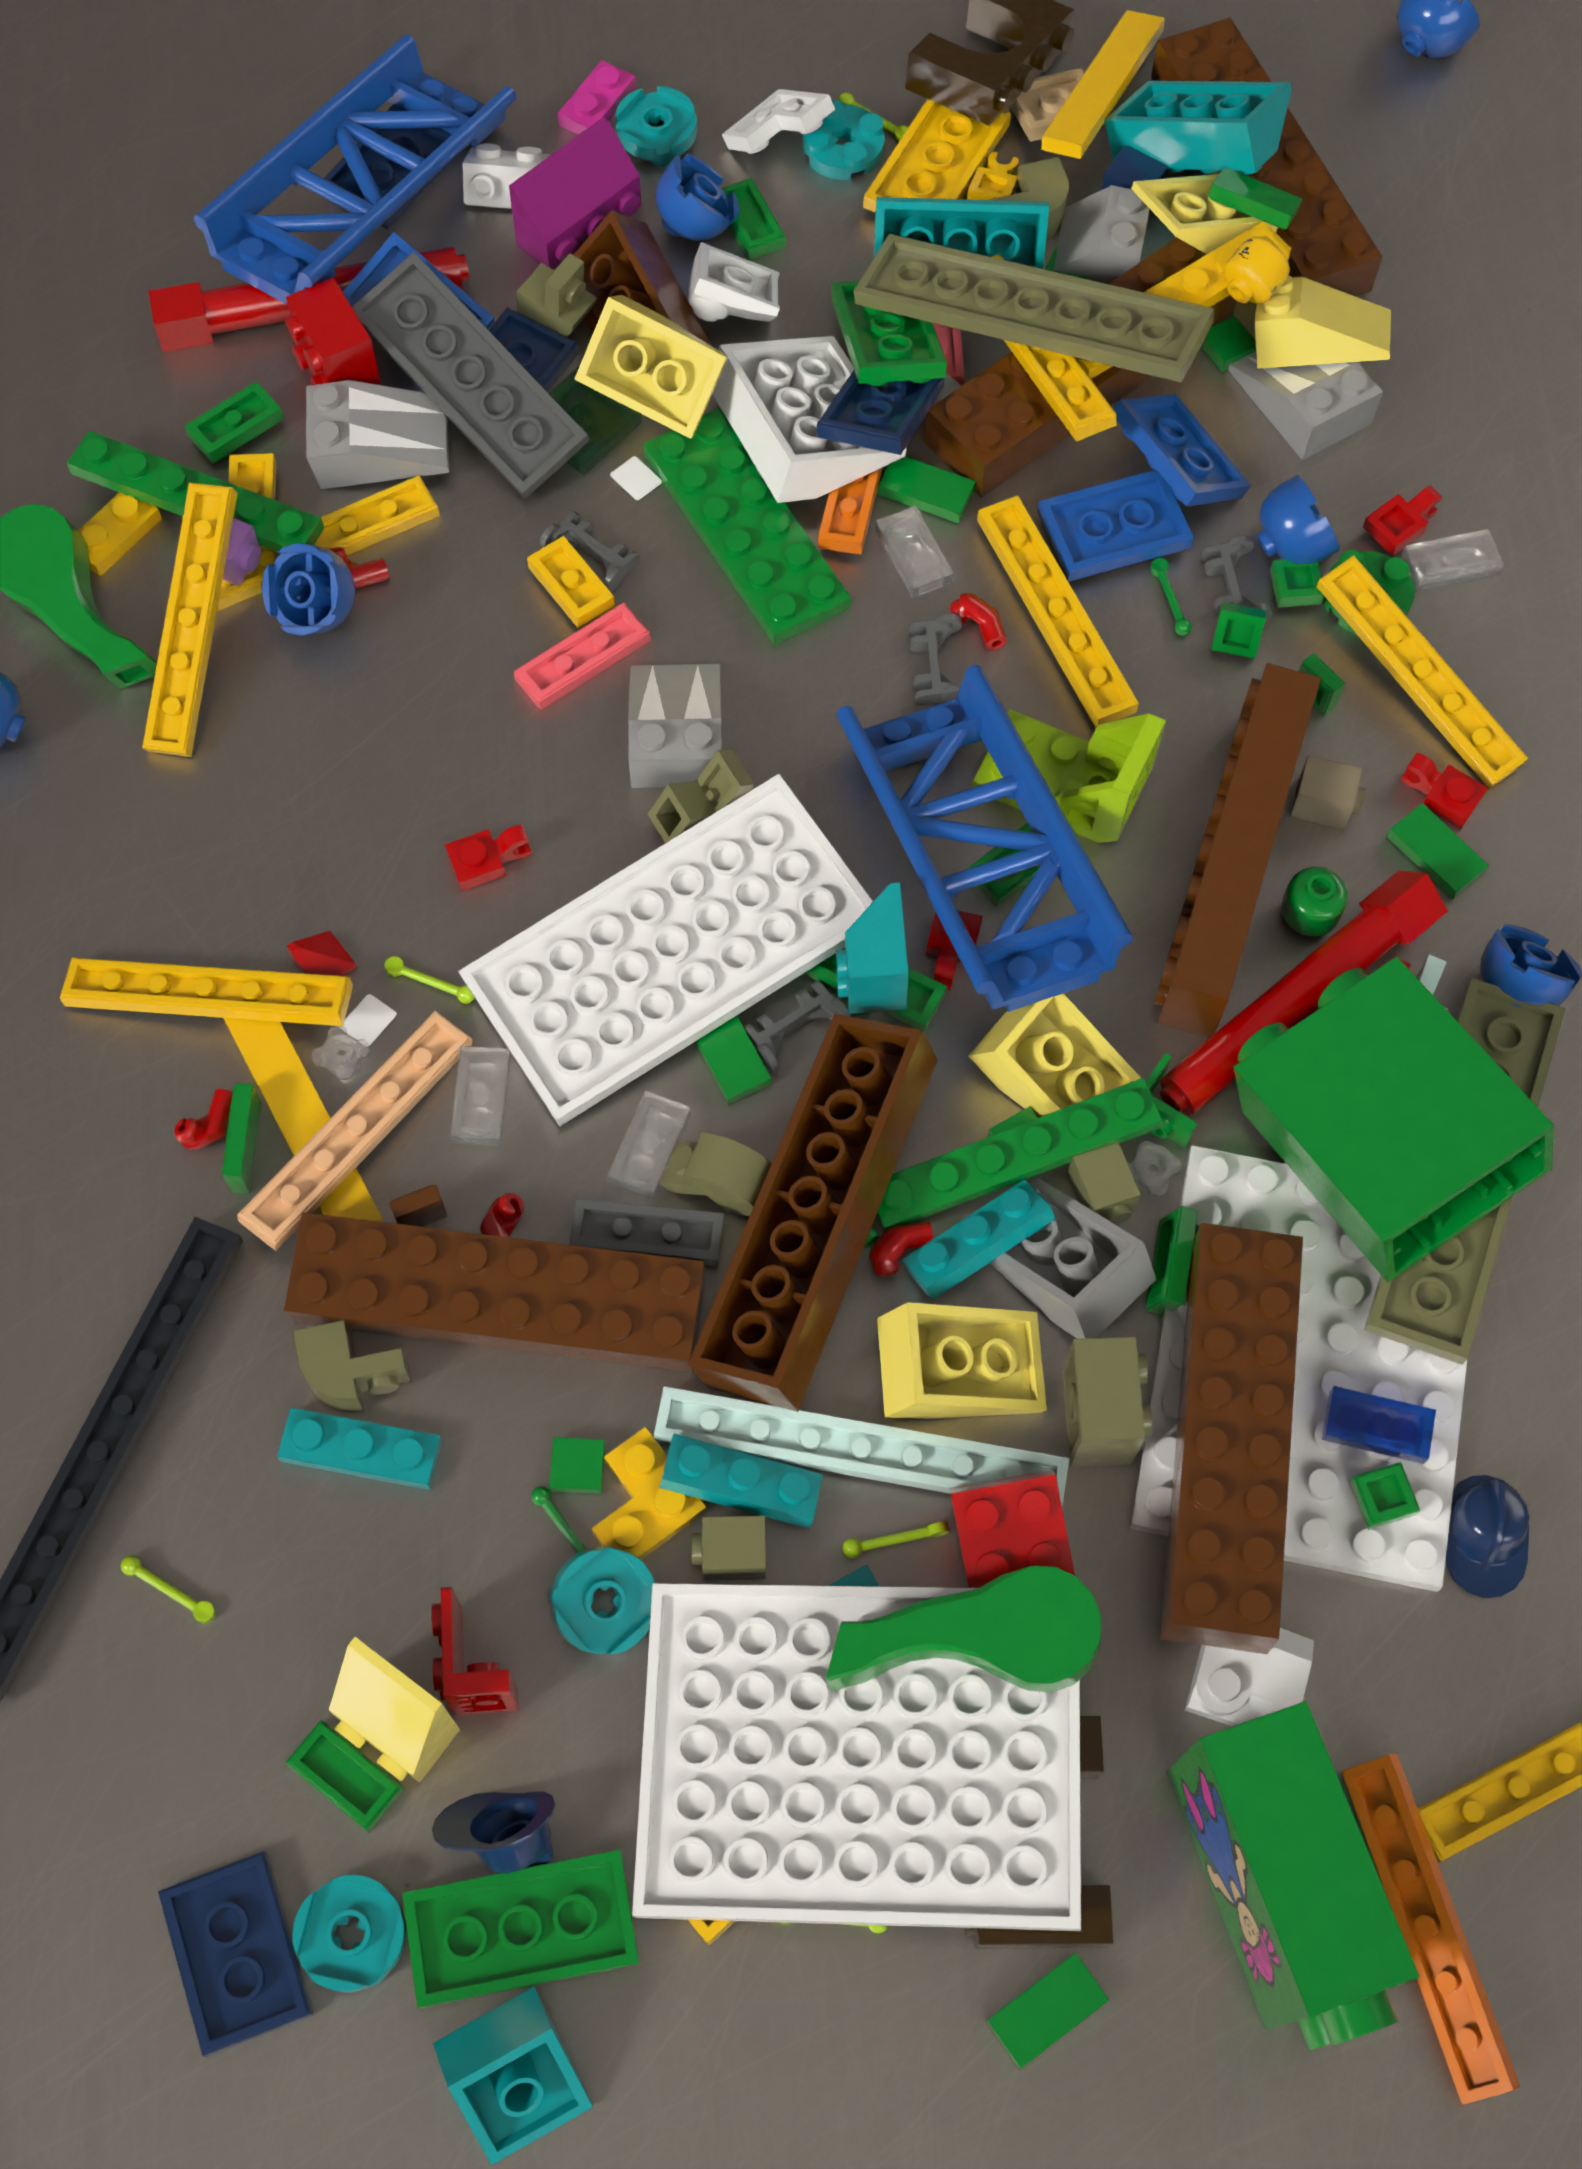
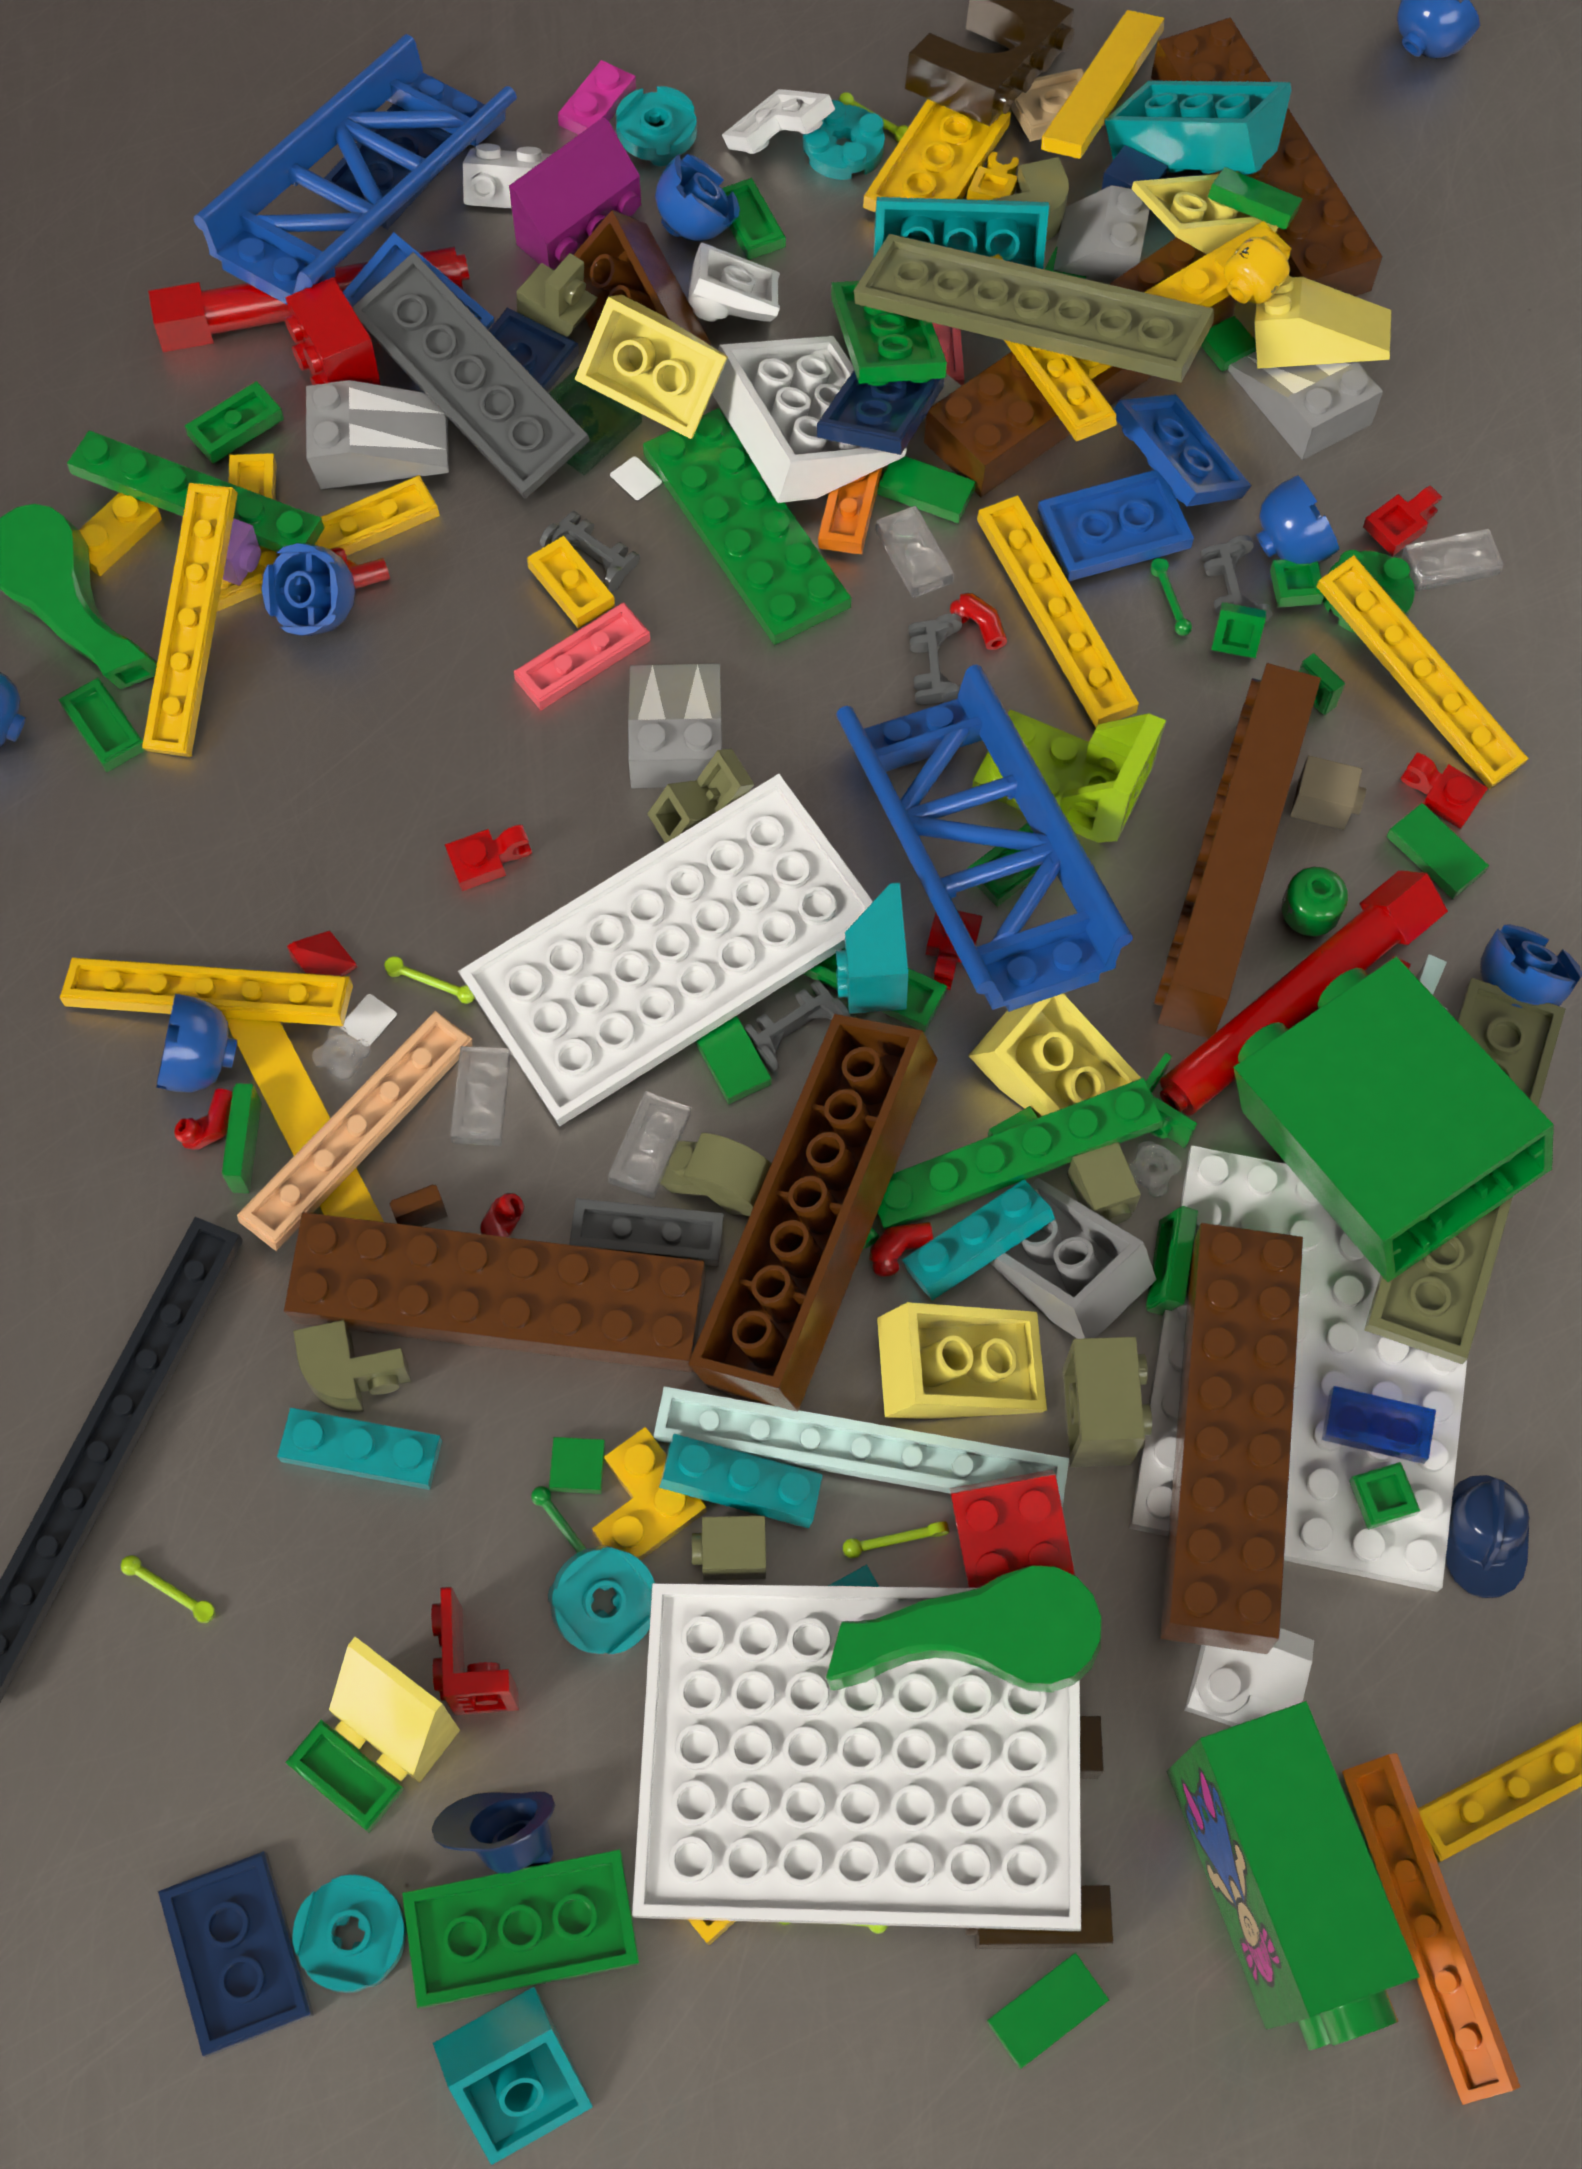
(102, 724): none -> green tile
(194, 1046): none -> blue cylinder

